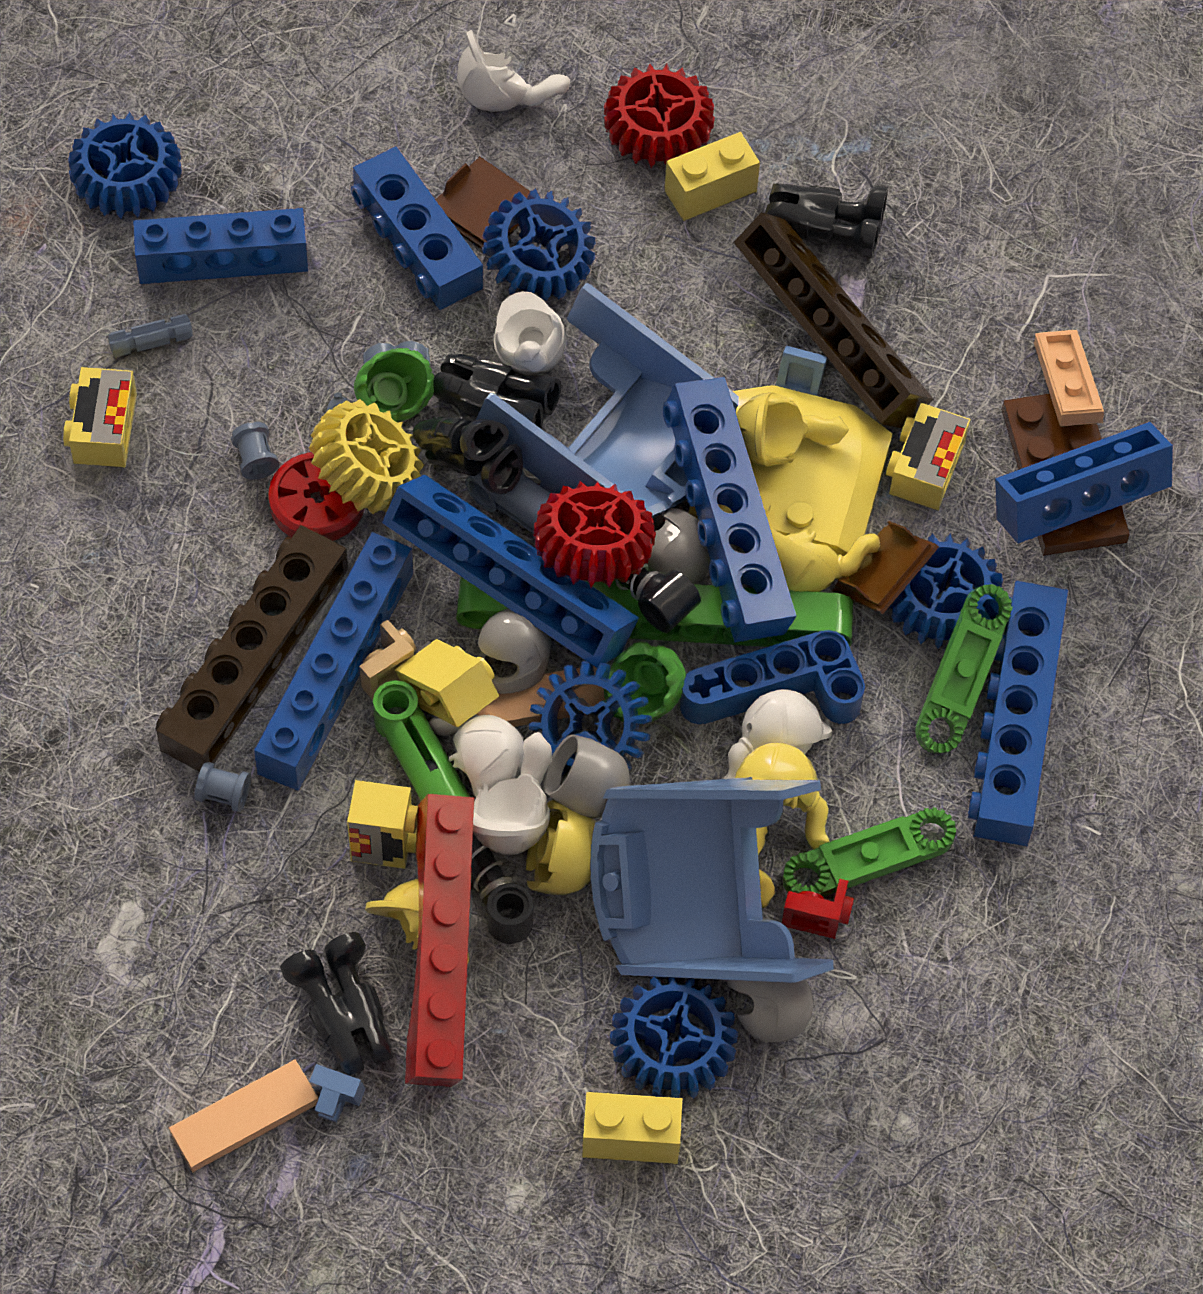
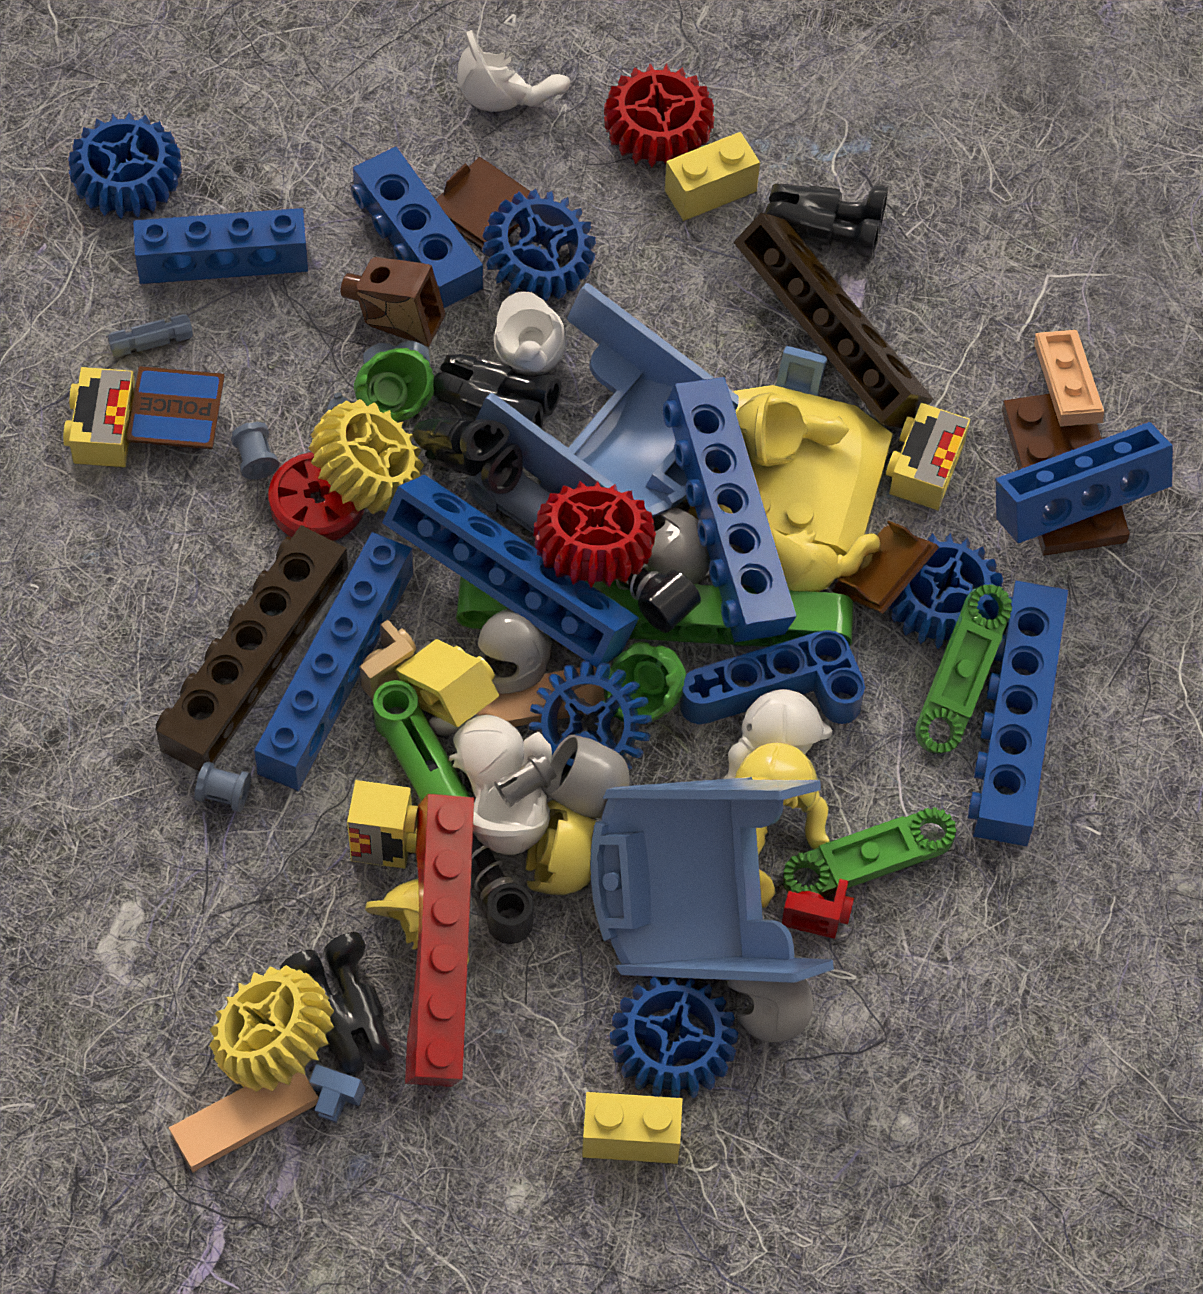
(175, 407): none -> piece
(271, 1028): none -> light yellow gear
(398, 298): none -> reddish brown torso
(526, 779): none -> flat silver pin

